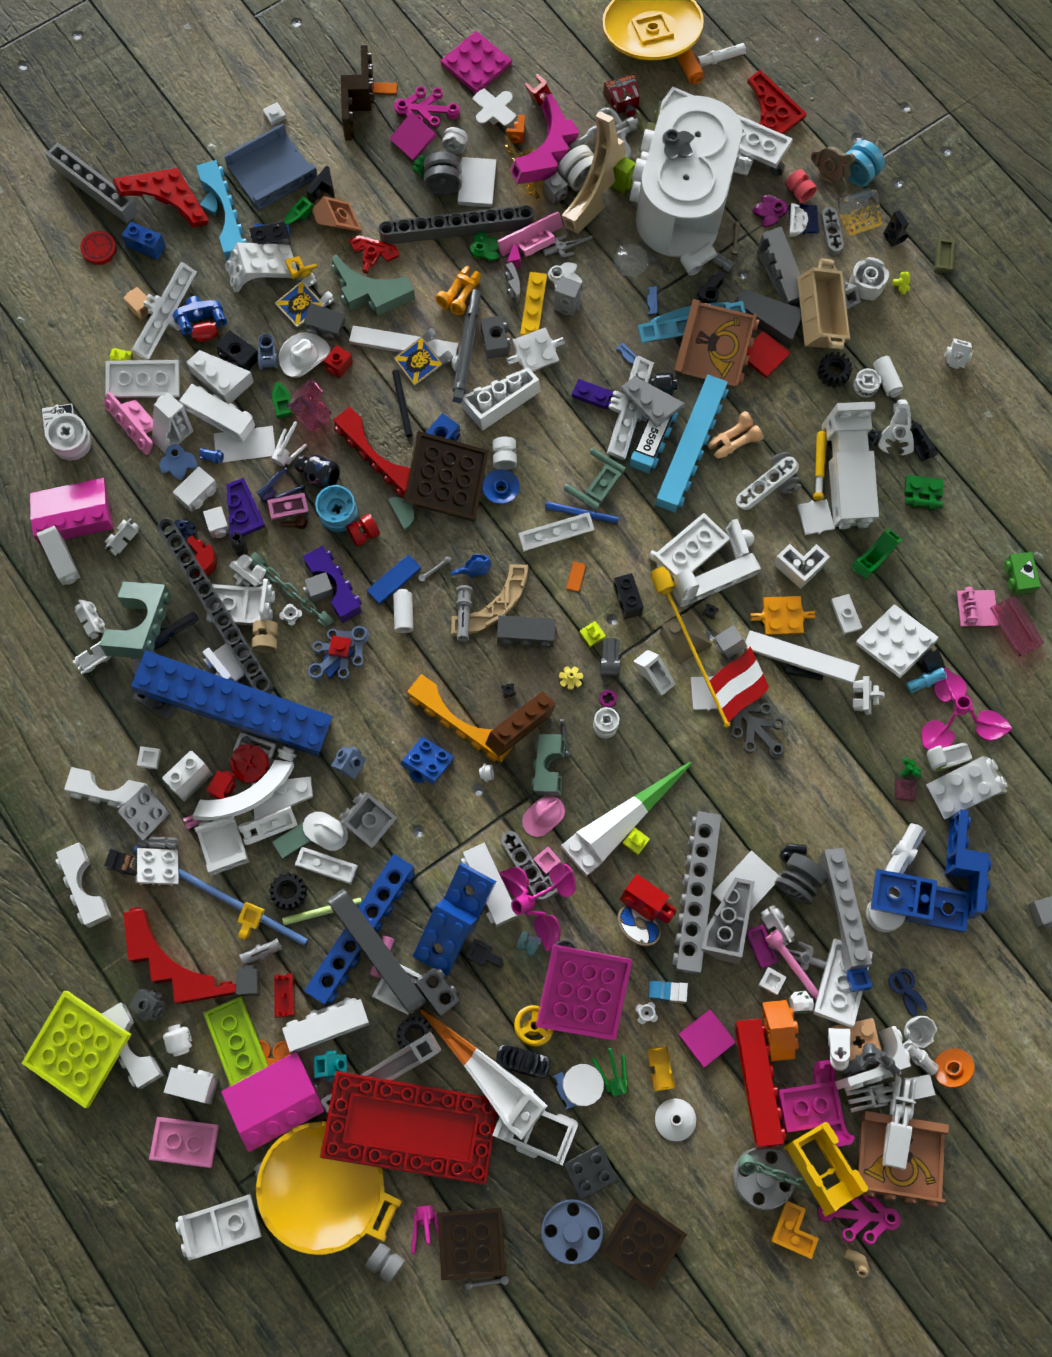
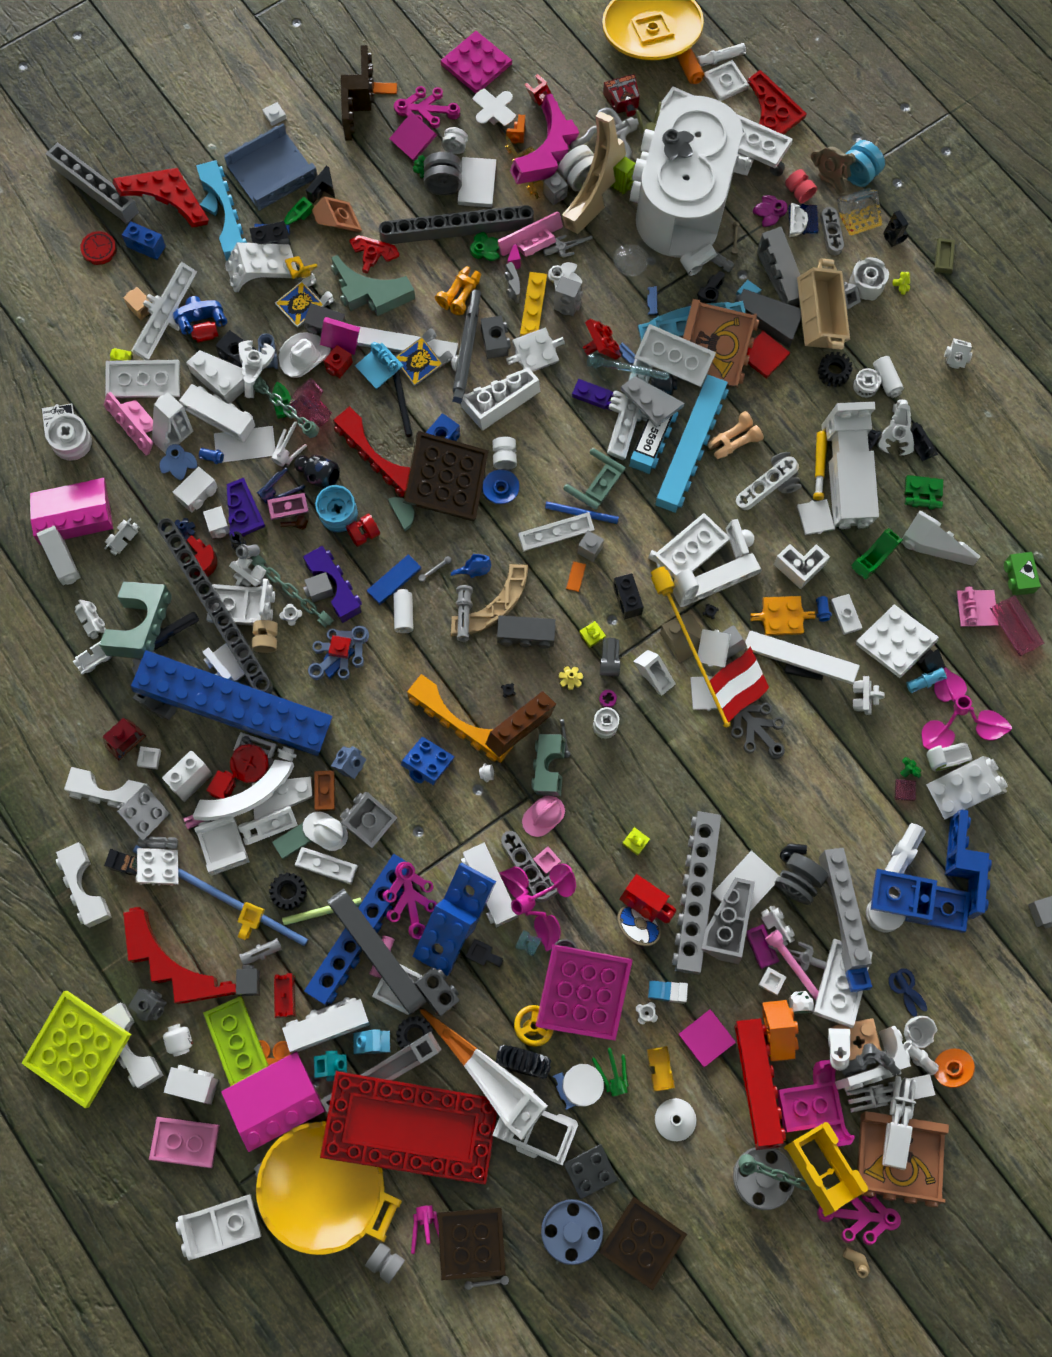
(122, 738): none -> dark red torso
(244, 551): none -> light grey pin
(253, 363): none -> white animal
(309, 428): none -> sand green piece
(324, 790): none -> dark orange plate
(340, 334): none -> dark pink tile
(371, 1042): none -> medium azure brick
(379, 365): none -> medium azure hinge
(409, 897): none -> dark pink plant
(590, 546): none -> light grey brick
(595, 360): none -> clear light blue piece
(596, 841): white plate -> none
(601, 340): none -> red plate
(675, 355): none -> white plate
(714, 647): none -> white piece
(726, 80): none -> white tile
(749, 286): none -> medium azure tile
(788, 1233): light orange plate -> none
(823, 609): none -> blue pin
(928, 538): none -> white wedge

